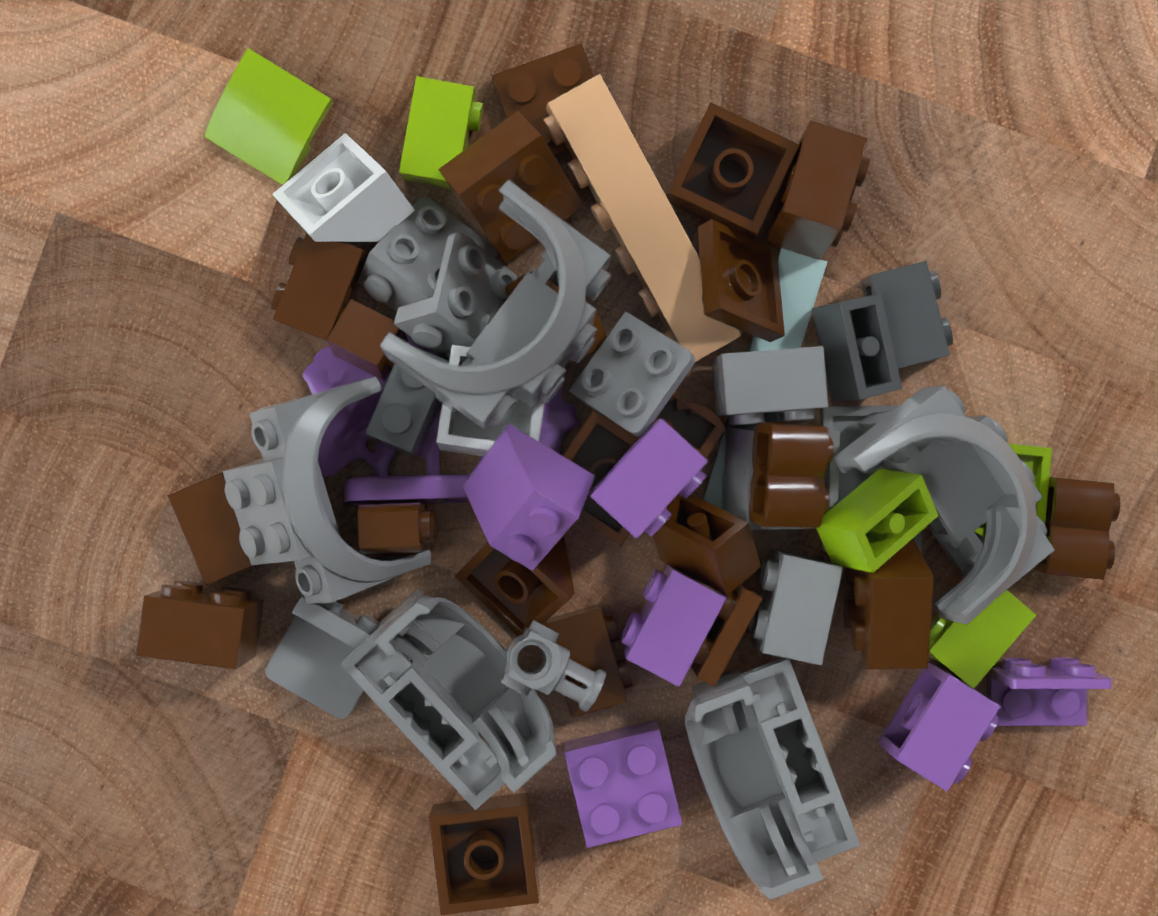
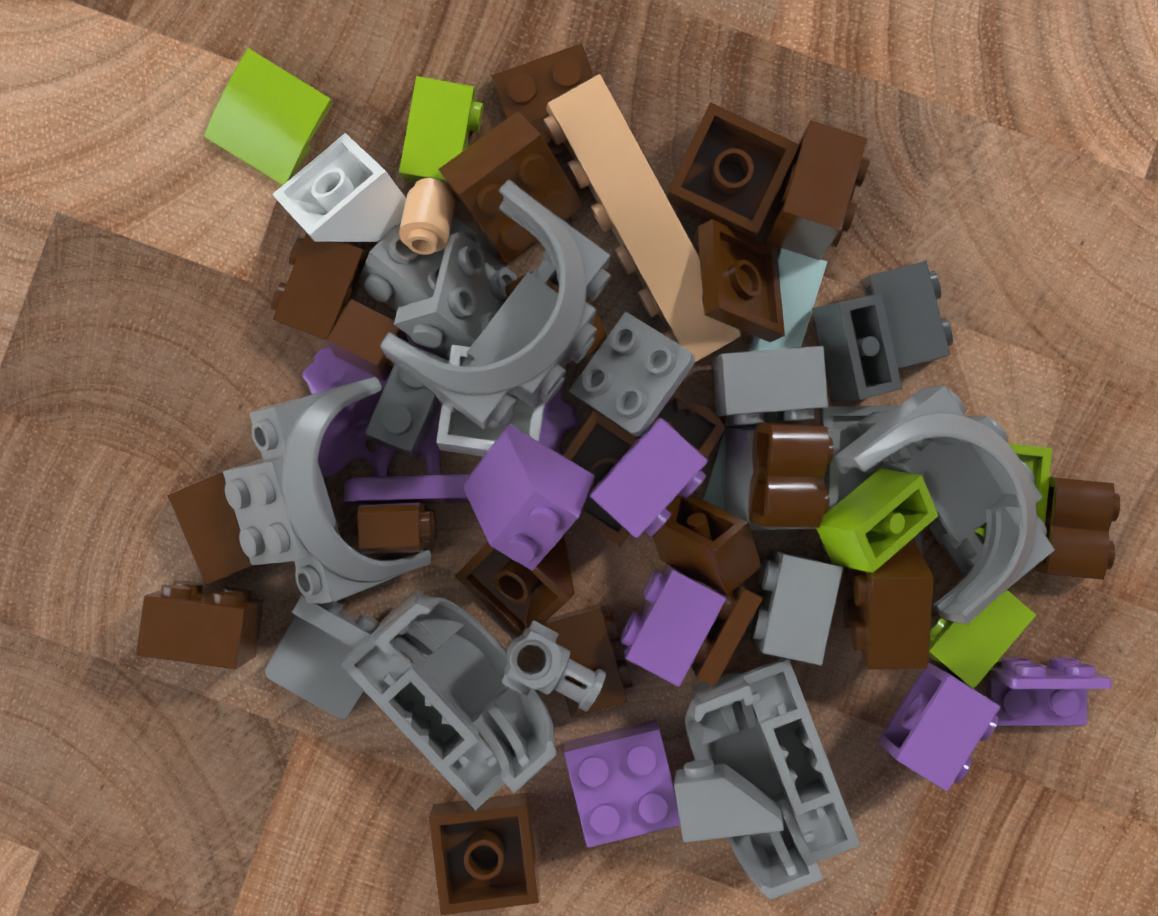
(427, 216): none -> light nougat brick
(722, 803): none -> light grey slope

